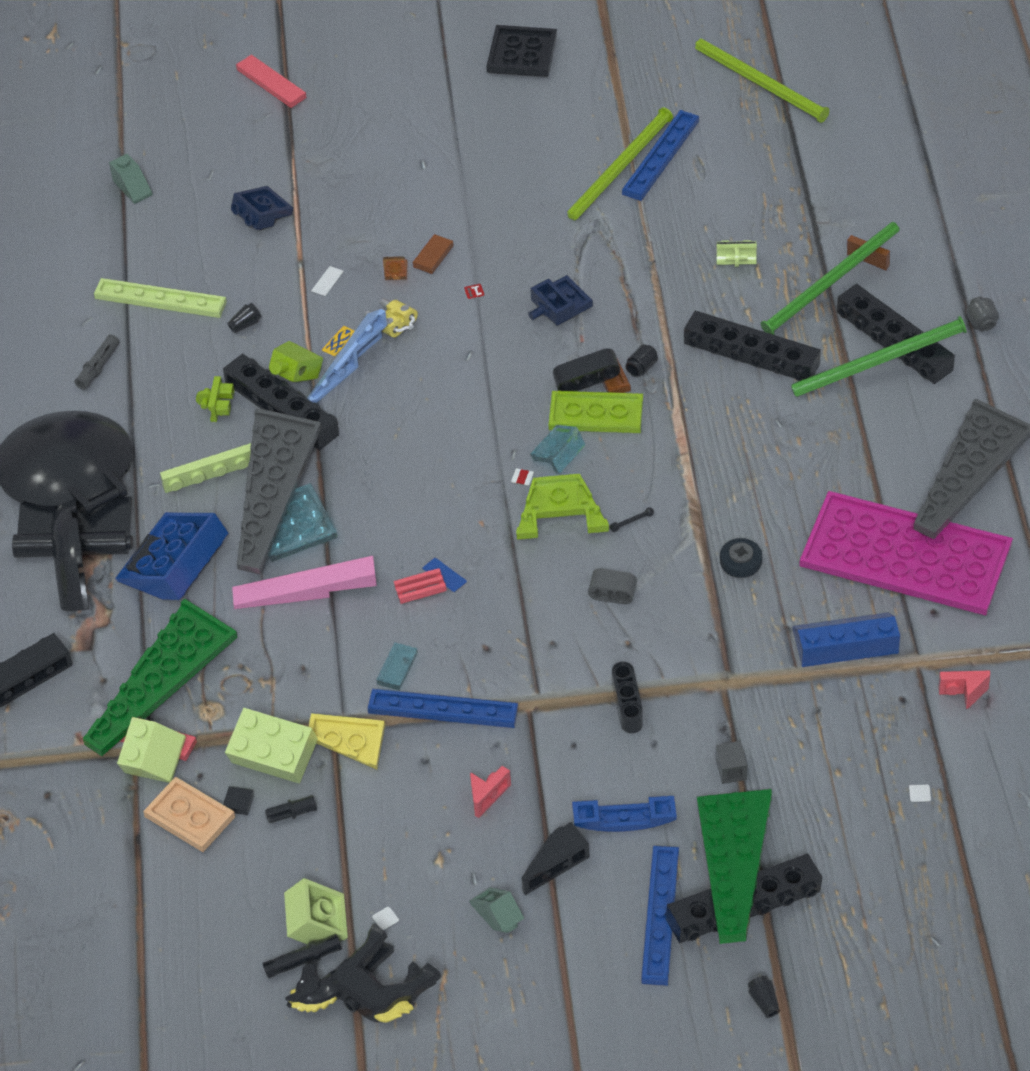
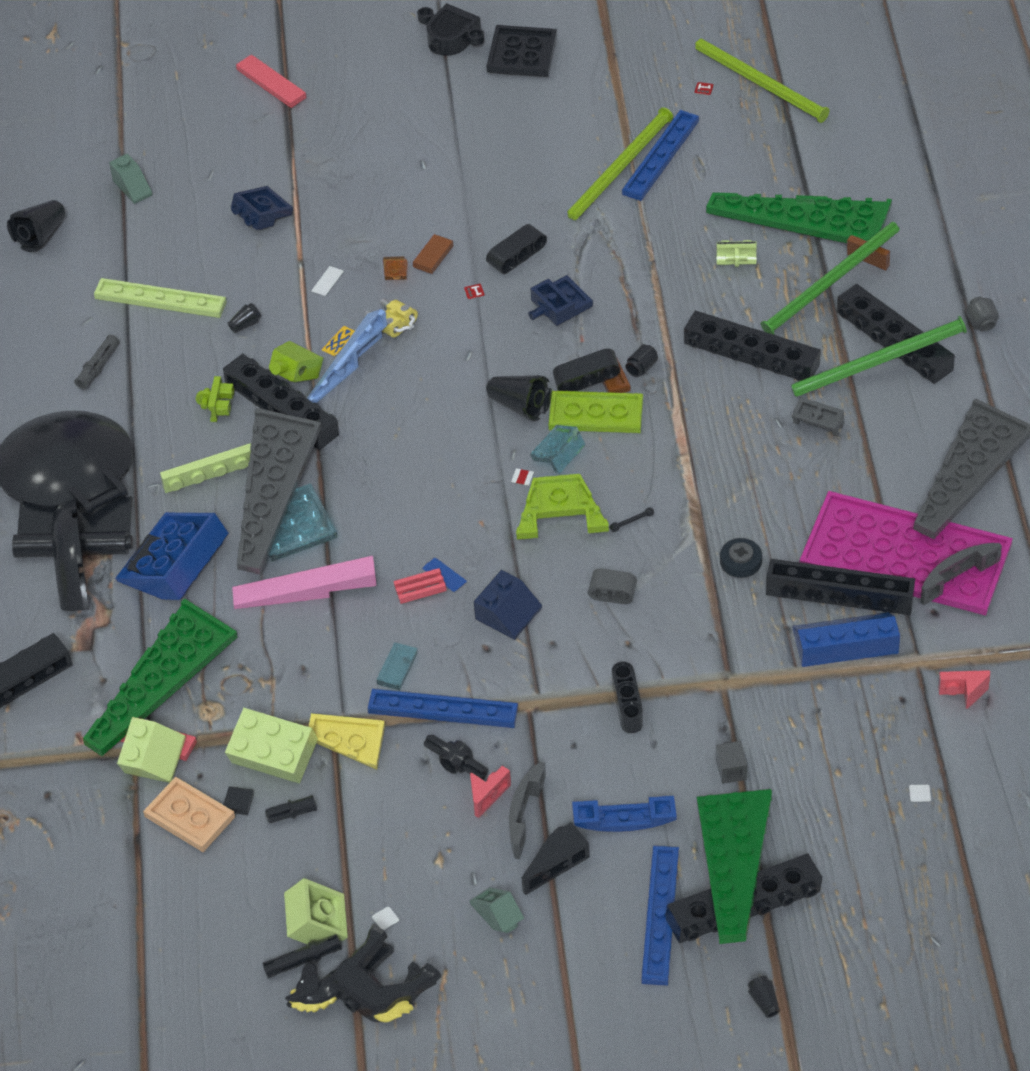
(35, 224): none -> black cone
(450, 29): none -> black piece
(455, 756): none -> black axle
(506, 605): none -> dark blue slope
(516, 248): none -> black beam
(522, 394): none -> black cone
(530, 785): none -> dark grey slope
(704, 88): none -> red sticker
(806, 214): none -> green wing
(819, 415): none -> dark grey hinge
(840, 586): none -> black brick
(981, 556): none -> dark grey slope

